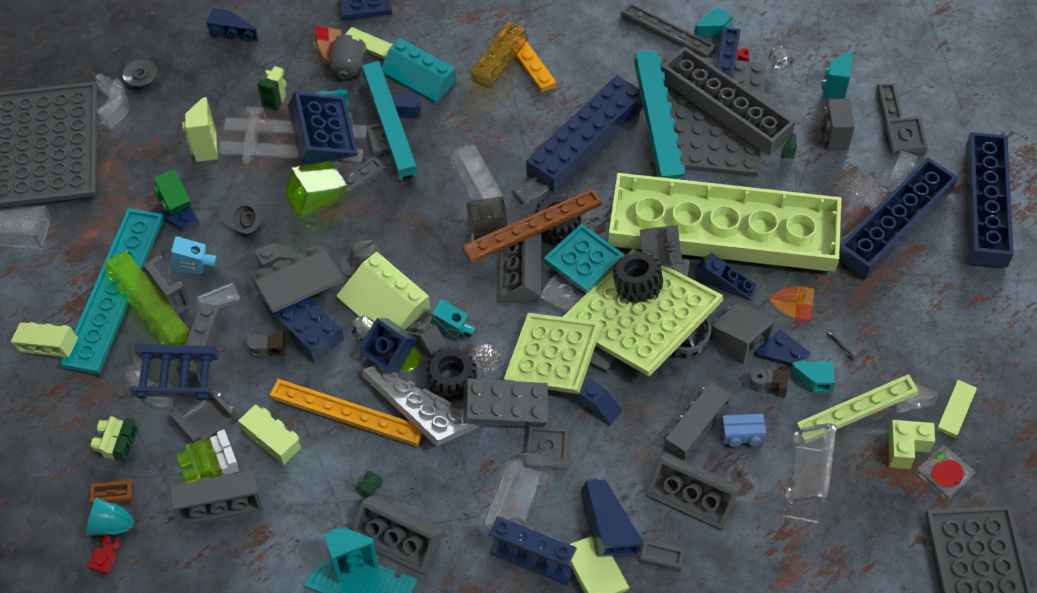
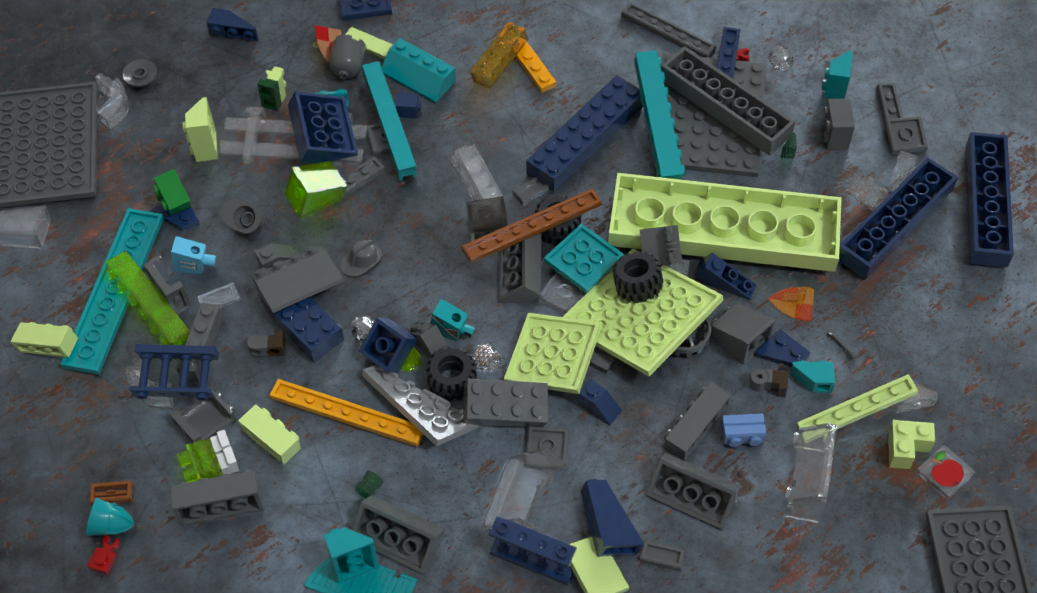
(116, 438): hips -> none
(383, 292): yellowish green slope -> none
(713, 23): teal slope -> none
(956, 409): yellowish green tile -> none

